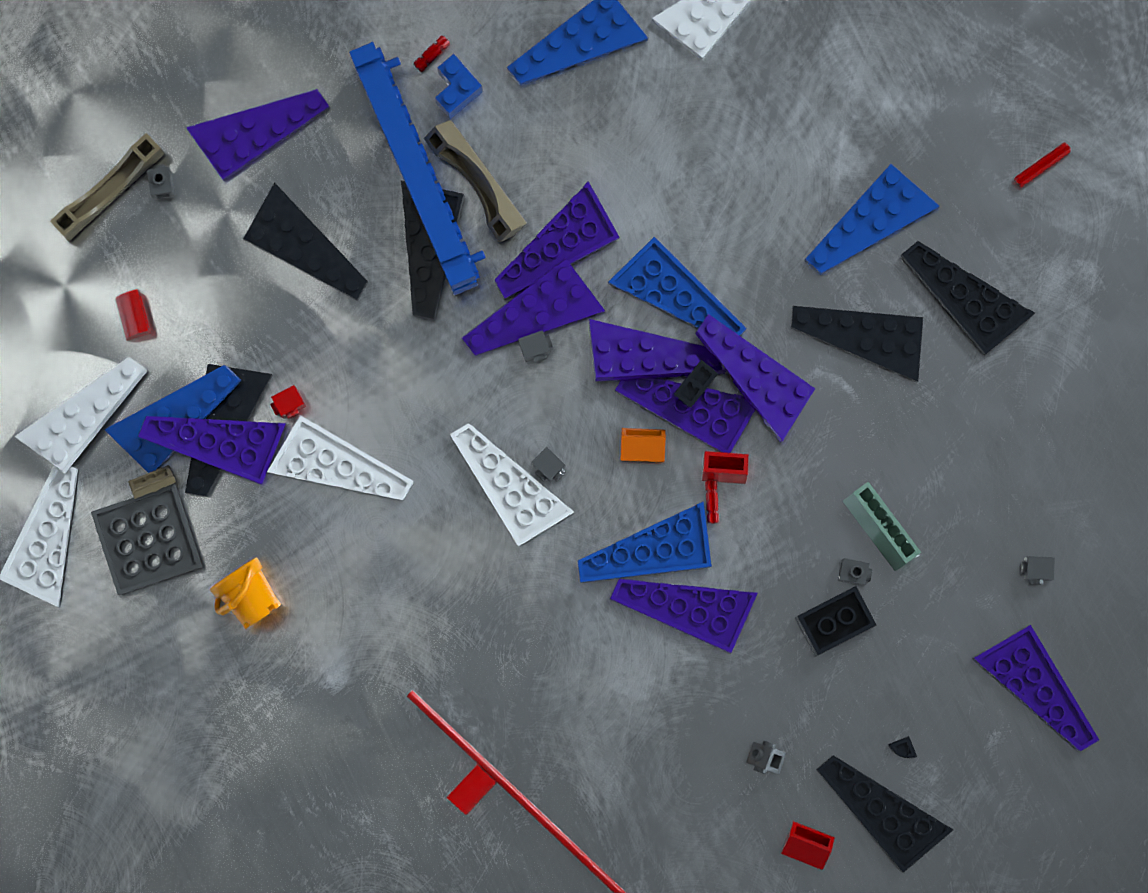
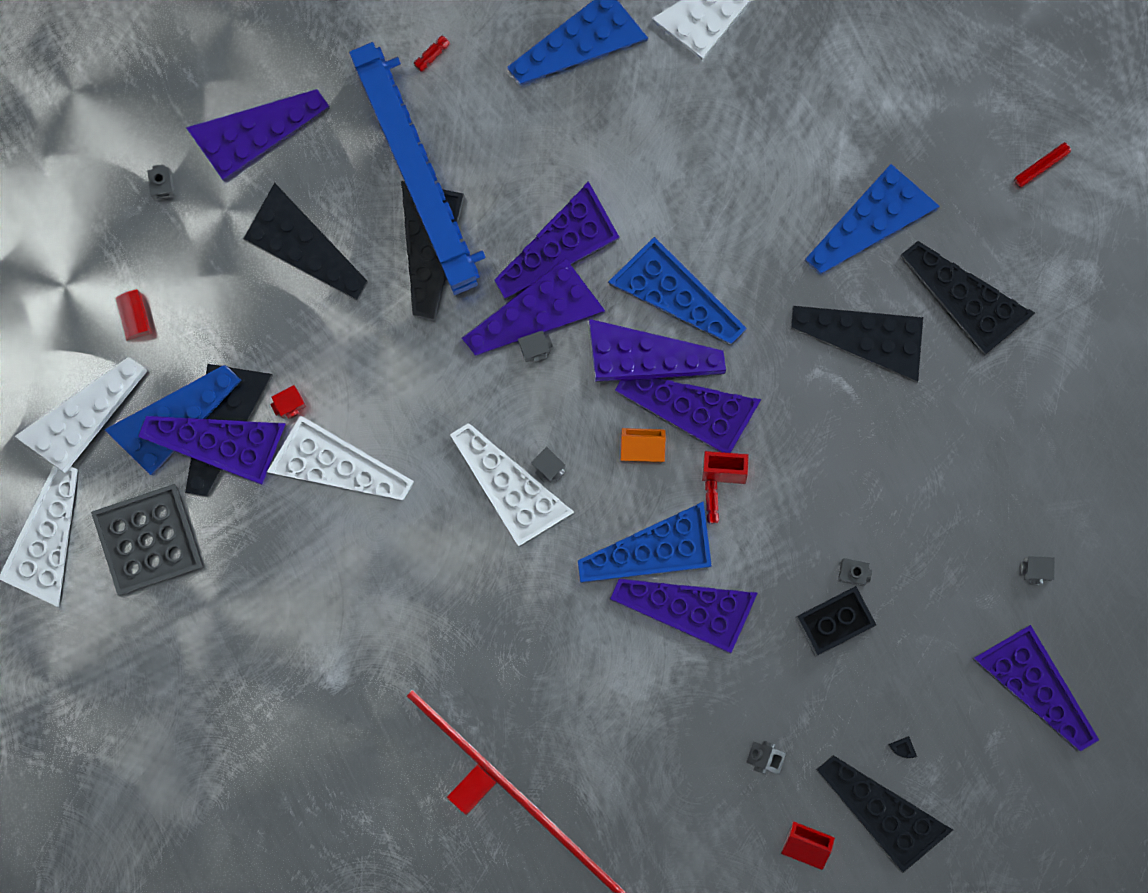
(88, 206): dark tan arch -> none
(151, 481): dark tan plate -> none
(245, 594): light orange piece -> none
(452, 147): dark tan arch -> none
(462, 87): blue brick -> none
(695, 384): black hinge -> none
(761, 380): dark purple wing -> none
(881, 526): sand green brick -> none

